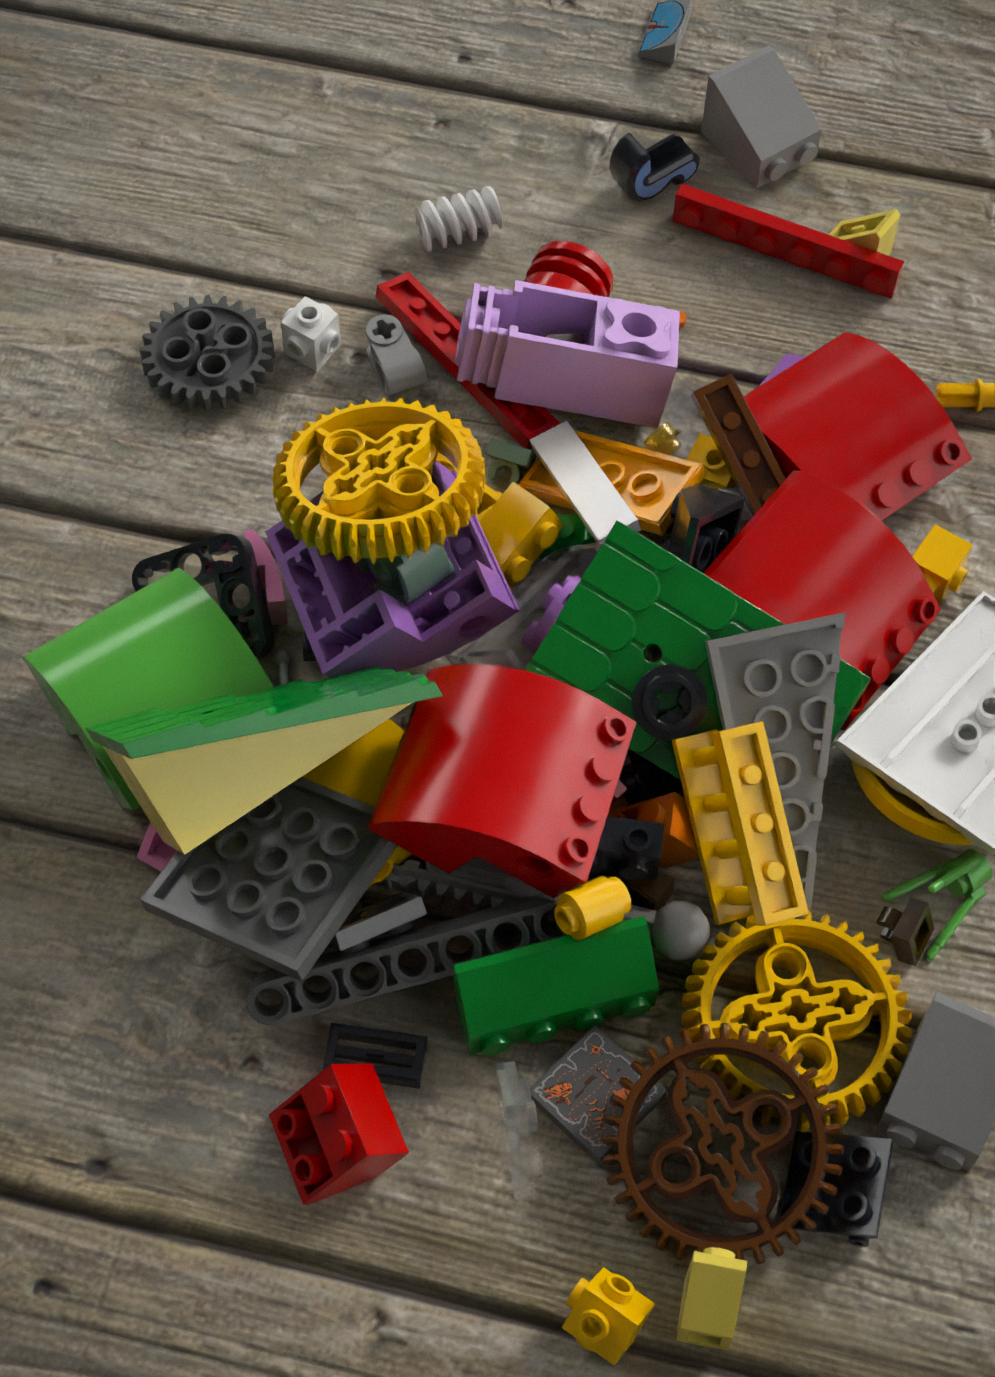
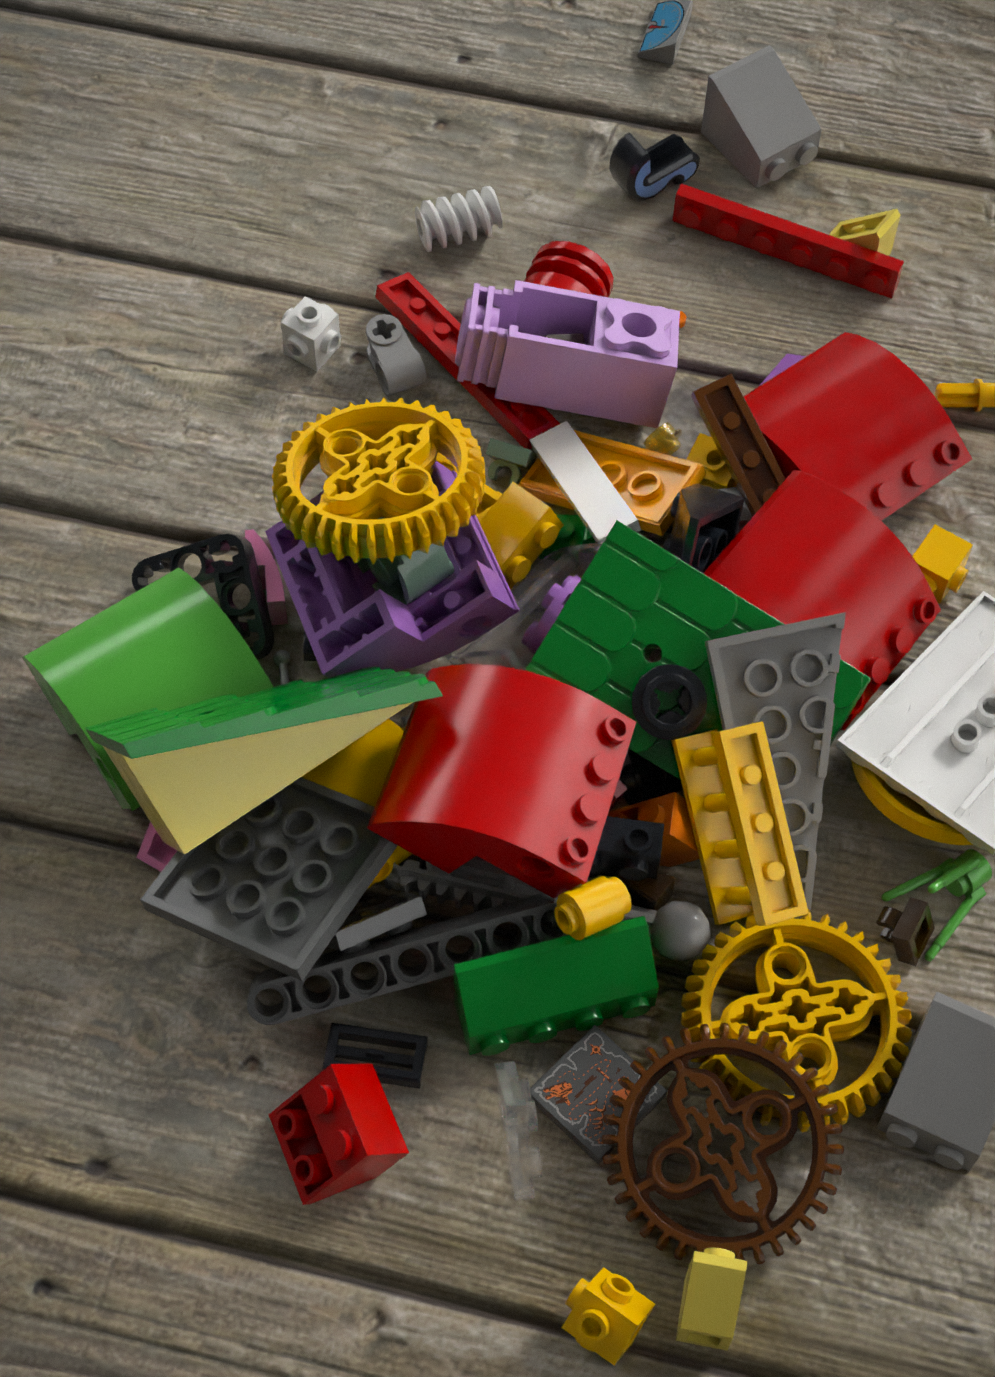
(207, 353): dark grey gear -> none
(860, 1187): black hinge -> none

